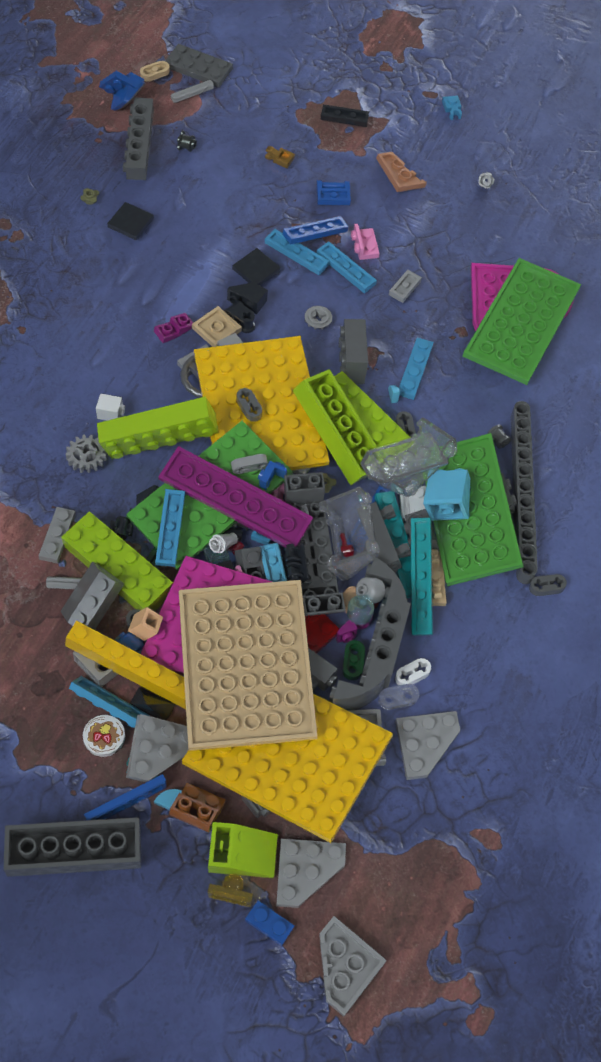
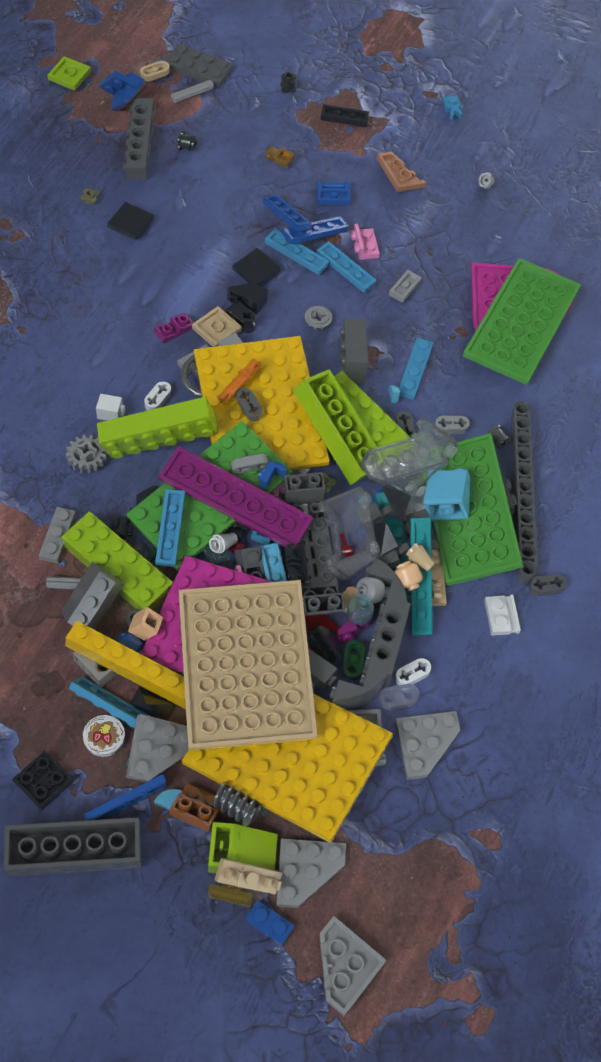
(42, 780): none -> black tile
(69, 73): none -> lime plate
(155, 394): none -> white beam
(235, 805): none -> dark grey piece
(244, 375): none -> orange pin
(248, 876): none -> tan plate
(287, 213): none -> blue tile
(288, 82): none -> pearl dark grey brick
(325, 643): none -> black slope
(384, 536): none -> black slope
(398, 500): none -> black slope
(409, 575): none -> light nougat head
(419, 555): none -> tan cone
(452, 425): none -> light grey beam
(502, 615): none -> white plate

